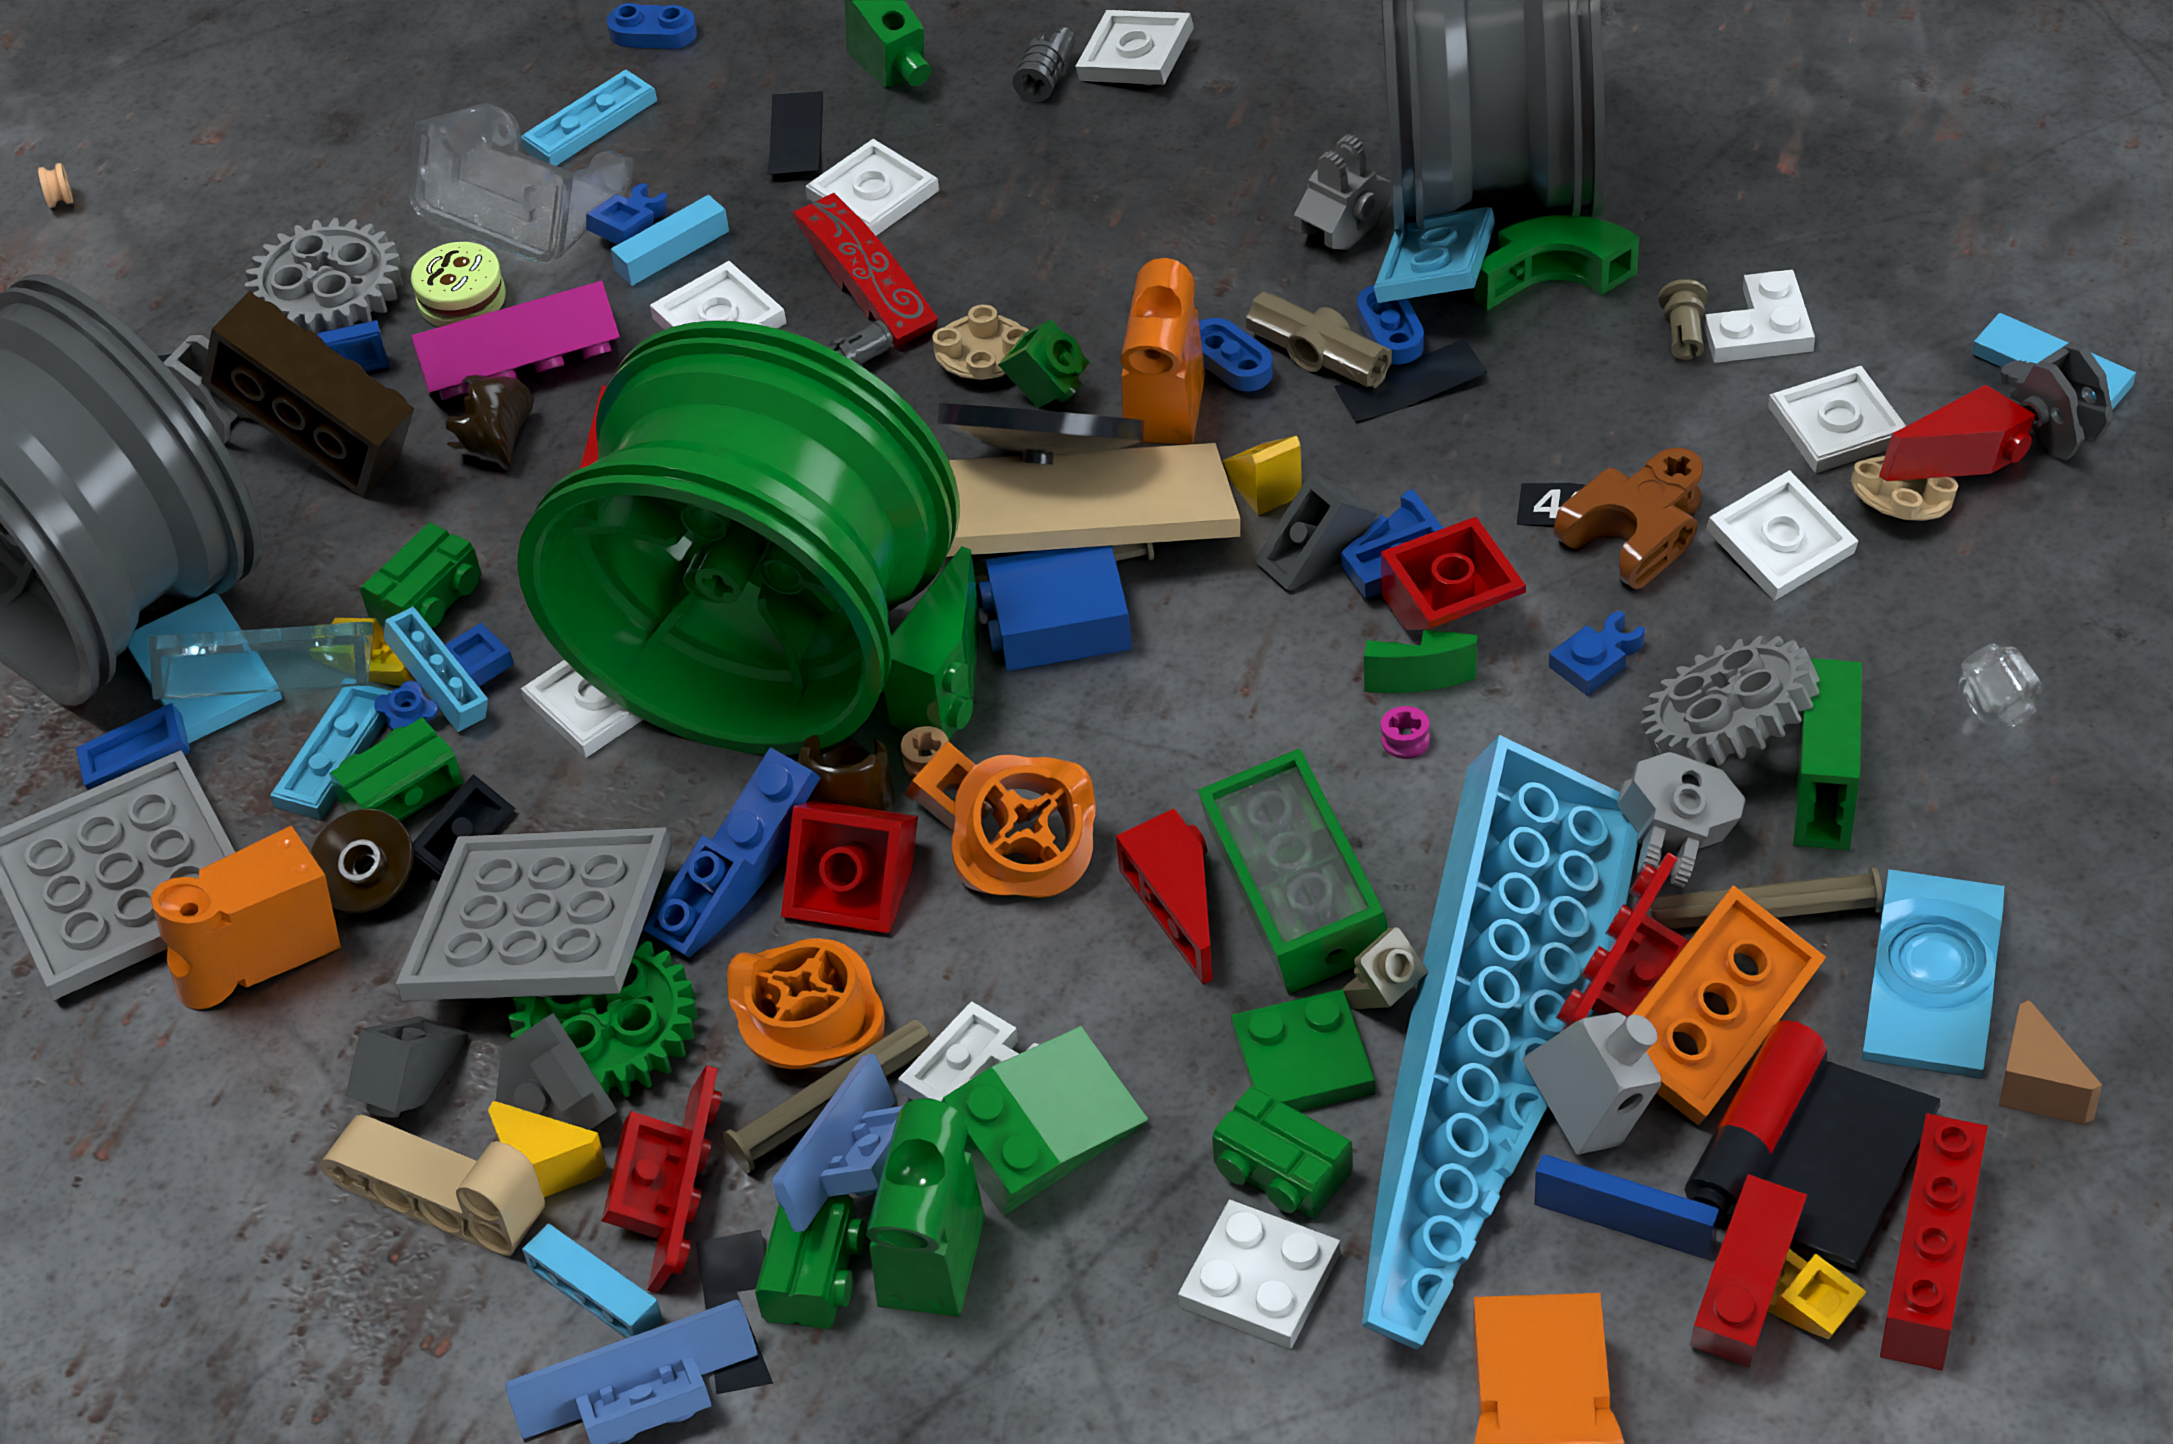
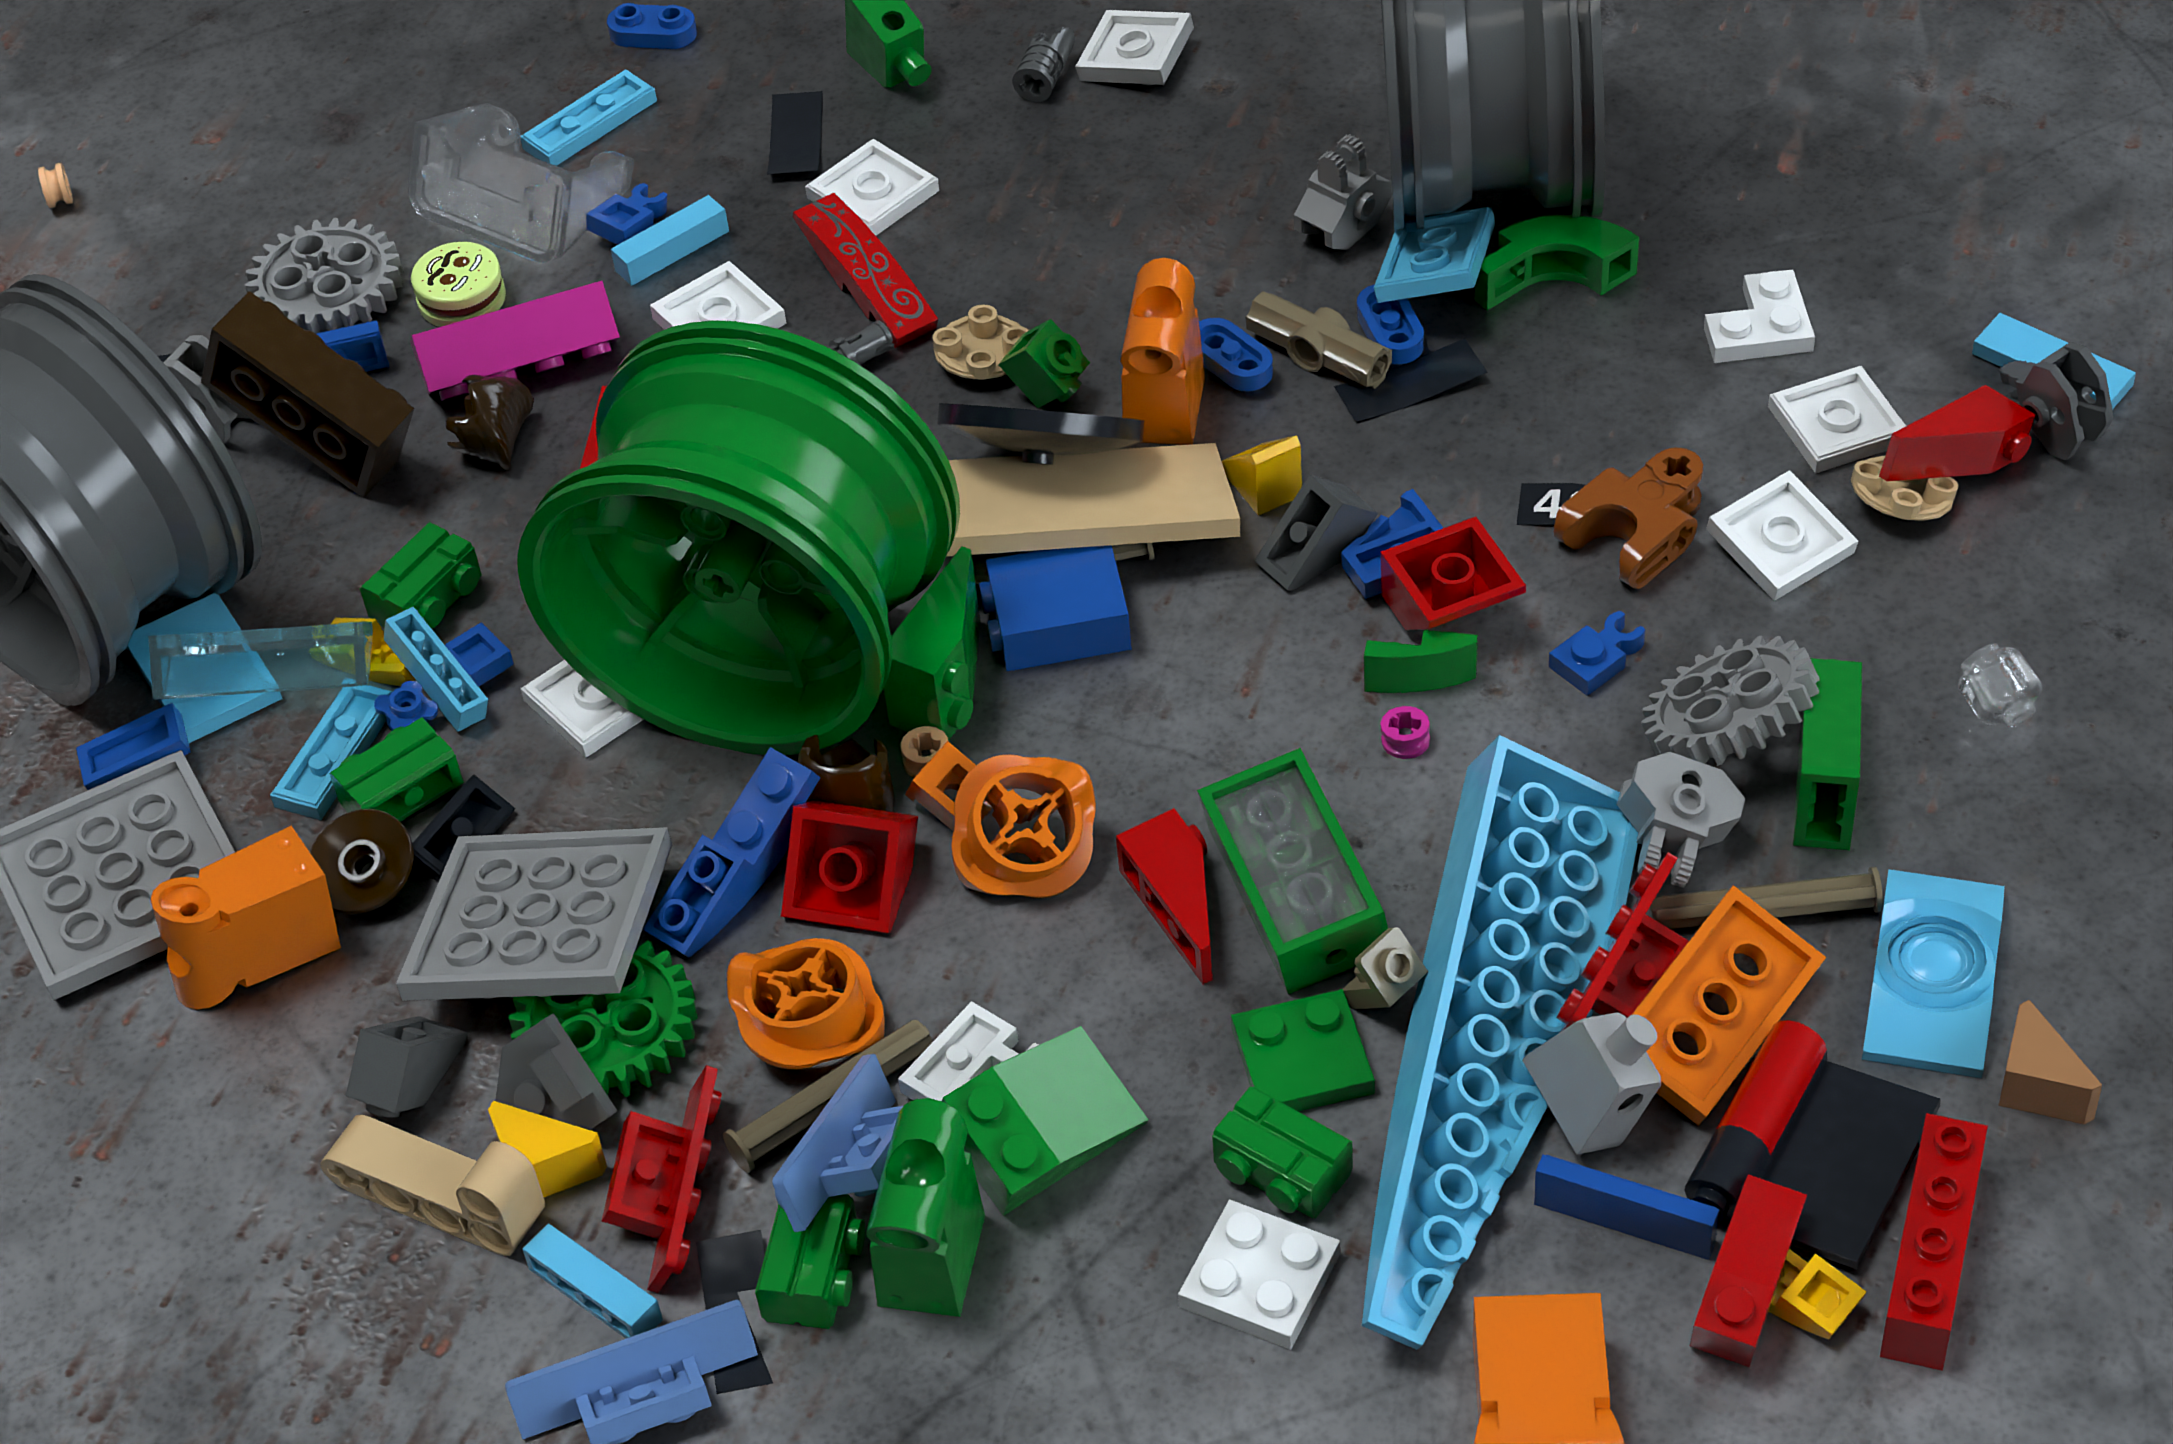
(1683, 310): dark tan pin -> none

